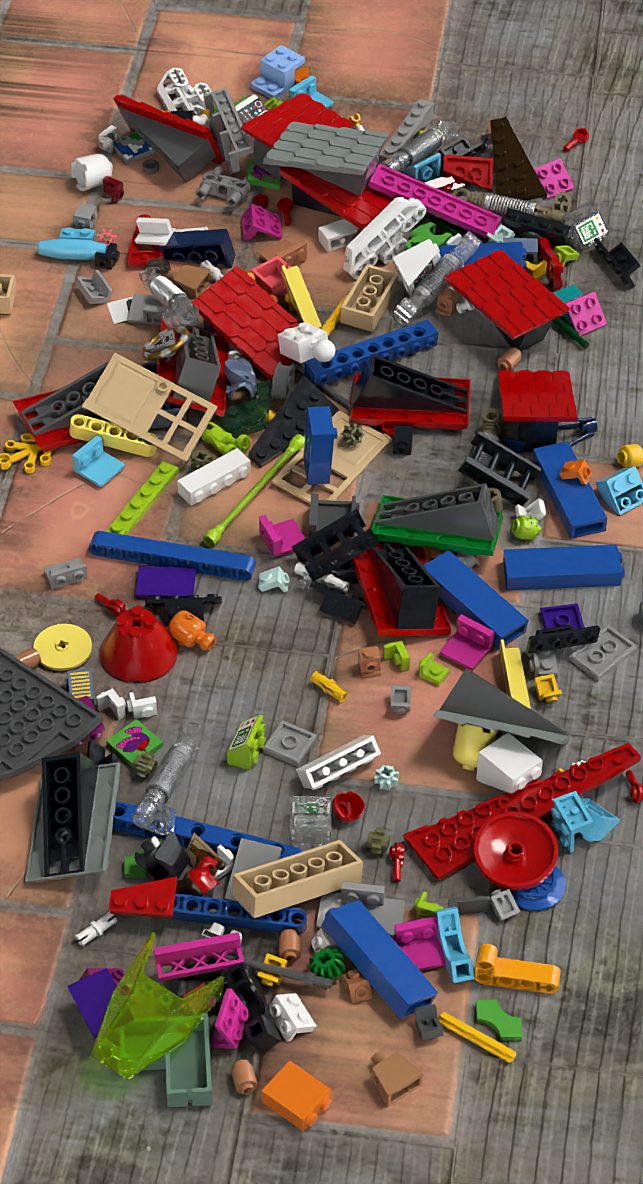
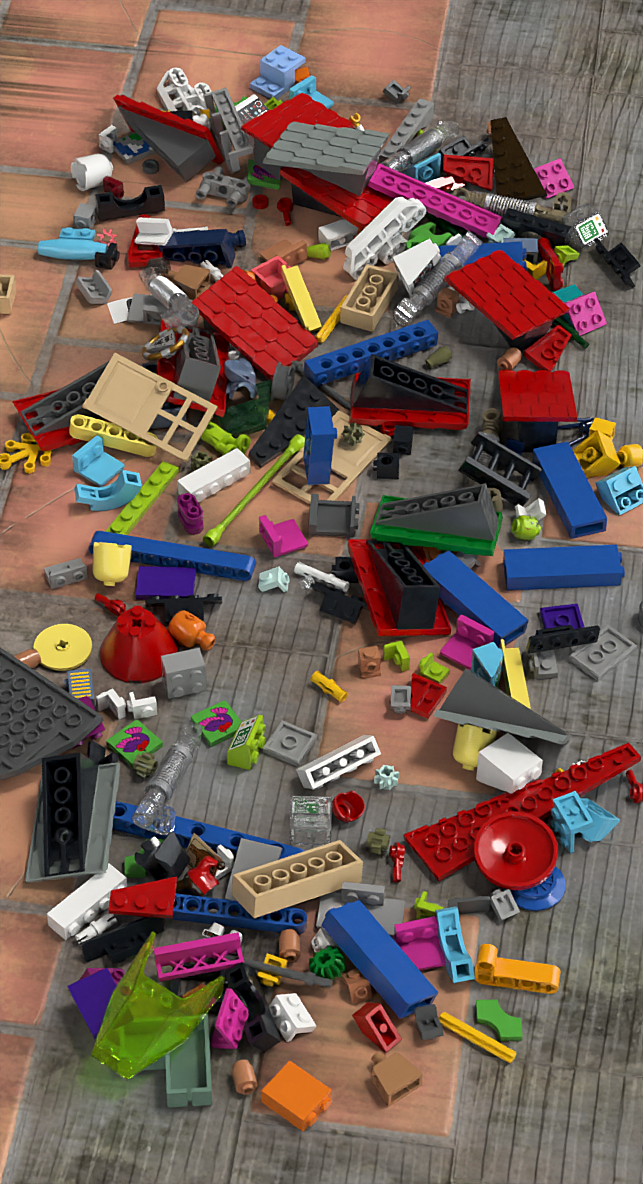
(85, 902): none -> white brick
(110, 496): none -> medium azure arch
(111, 562): none -> light yellow cylinder
(122, 941): none -> black bracket
(149, 201): none -> black arch
(183, 673): none -> light grey brick
(190, 513): none -> magenta brick
(217, 722): none -> bright green tile
(238, 238): none -> dark blue wheel
(261, 220): dark pink bracket -> none
(306, 343): white brick -> none
(319, 251): none -> lime cone
(330, 535): black fence -> none
(377, 1026): none -> red slope
(387, 465): none -> black brick
(396, 92): none -> dark grey bracket
(425, 695): none -> red wing
(440, 356): none -> olive cone
(488, 663): none -> medium azure slope
(547, 688): yellow bracket -> none
(548, 349): none -> red wing
(576, 469): orange bracket -> none
(579, 136): red plate -> none
(597, 455): none -> yellow slope
(603, 426): none -> yellow panel

